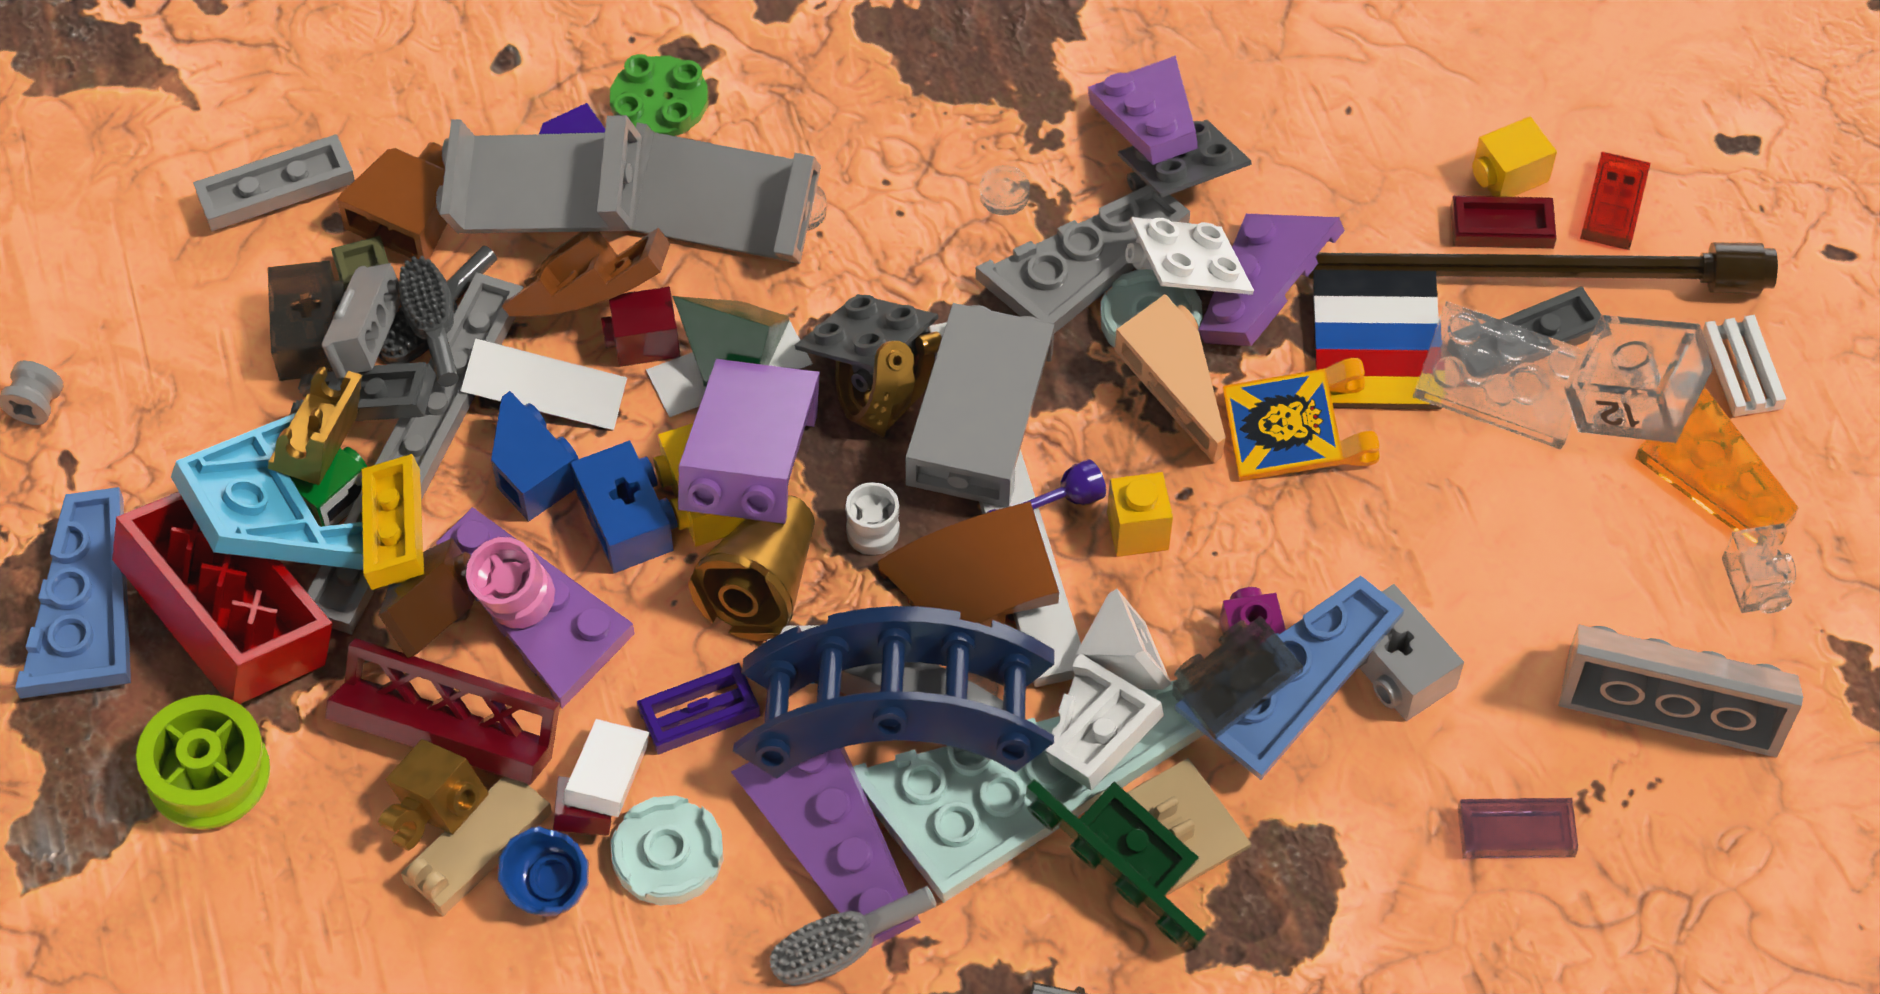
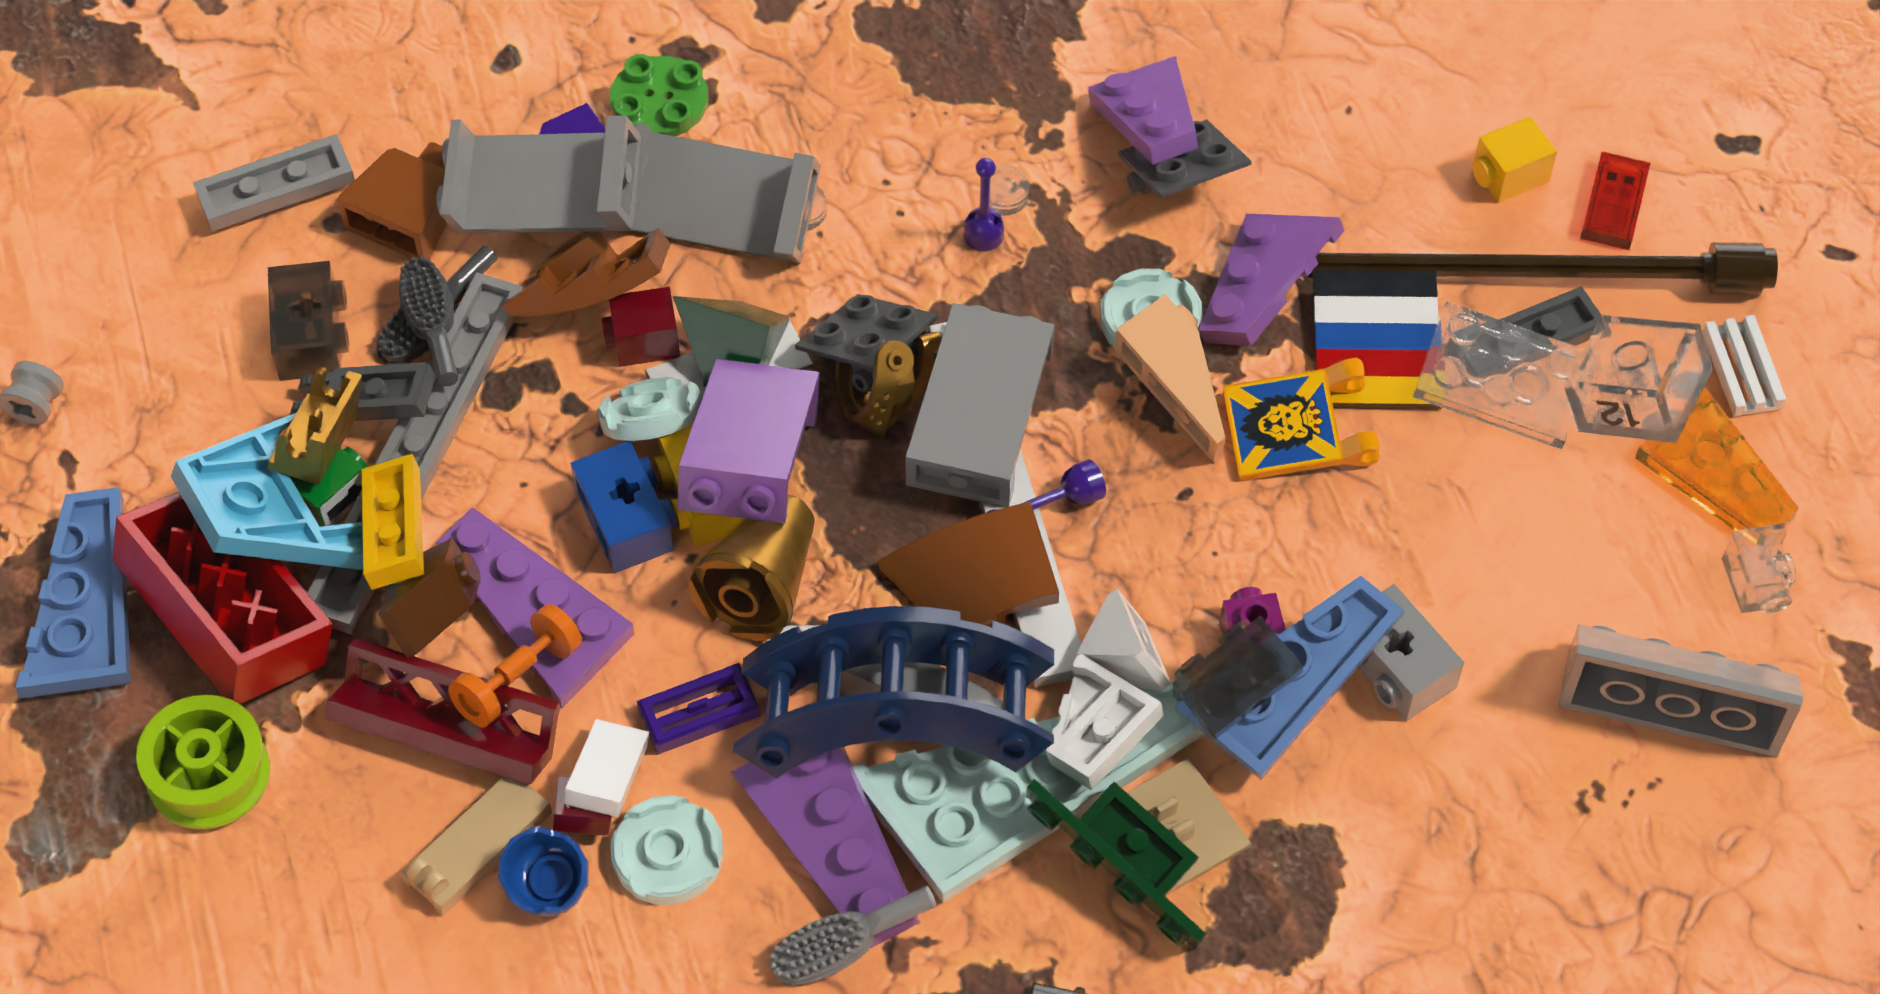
(356, 254): olive tile -> none
(362, 320): light grey piece -> none
(433, 790): pearl gold brick -> none
(476, 698): none -> orange wheel
(510, 582): bright pink wheel -> none
(528, 460): blue slope -> none
(546, 383): white sticker -> none
(649, 409): none -> light aqua tile
(872, 518): white wheel -> none
(984, 224): none -> dark purple hinge
(1076, 264): light grey wing -> none
(1139, 514): yellow brick -> none
(1187, 255): white hinge -> none
(1503, 222): dark red tile -> none
(1517, 828): tile -> none

